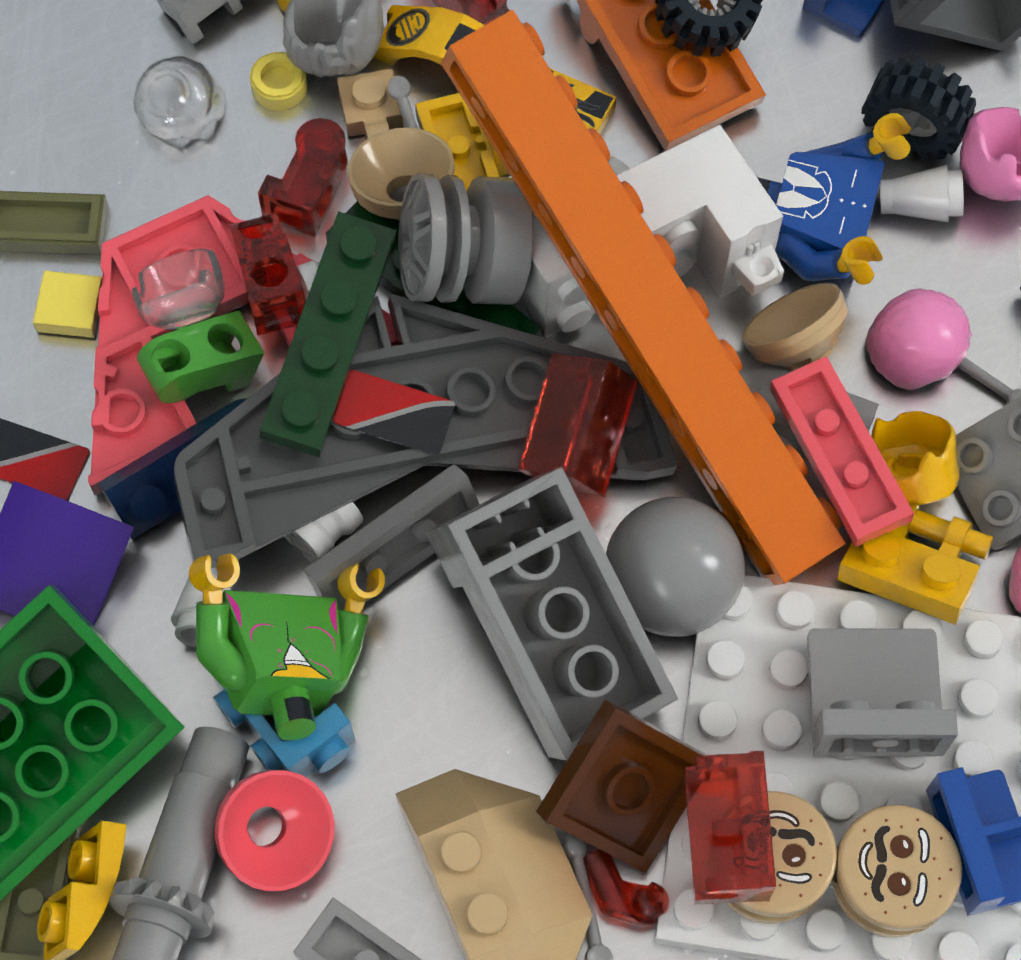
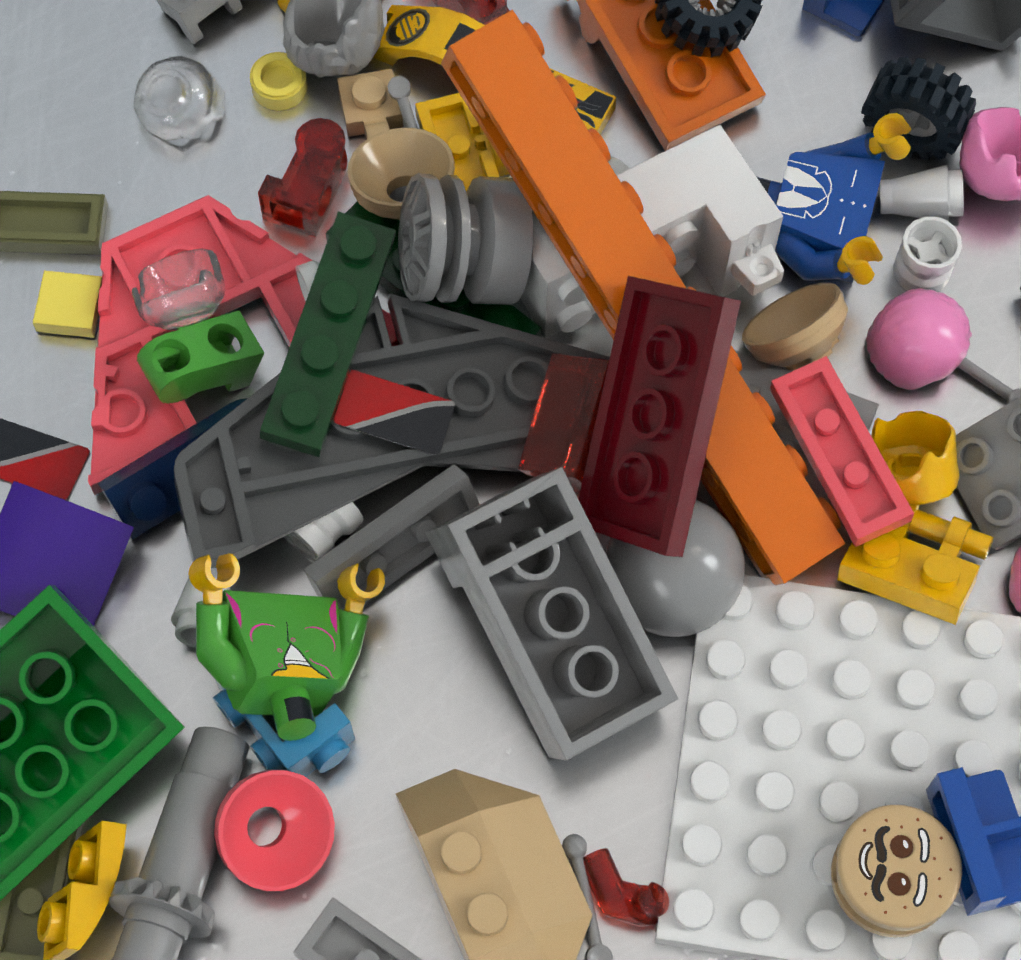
(269, 273): clear red leg -> none
(621, 787): reddish brown plate -> none
(657, 414): none -> dark red plate
(729, 829): clear red hinge -> none
(802, 861): tan head -> none
(877, 693): light grey bracket -> none
(927, 254): none -> white wheel

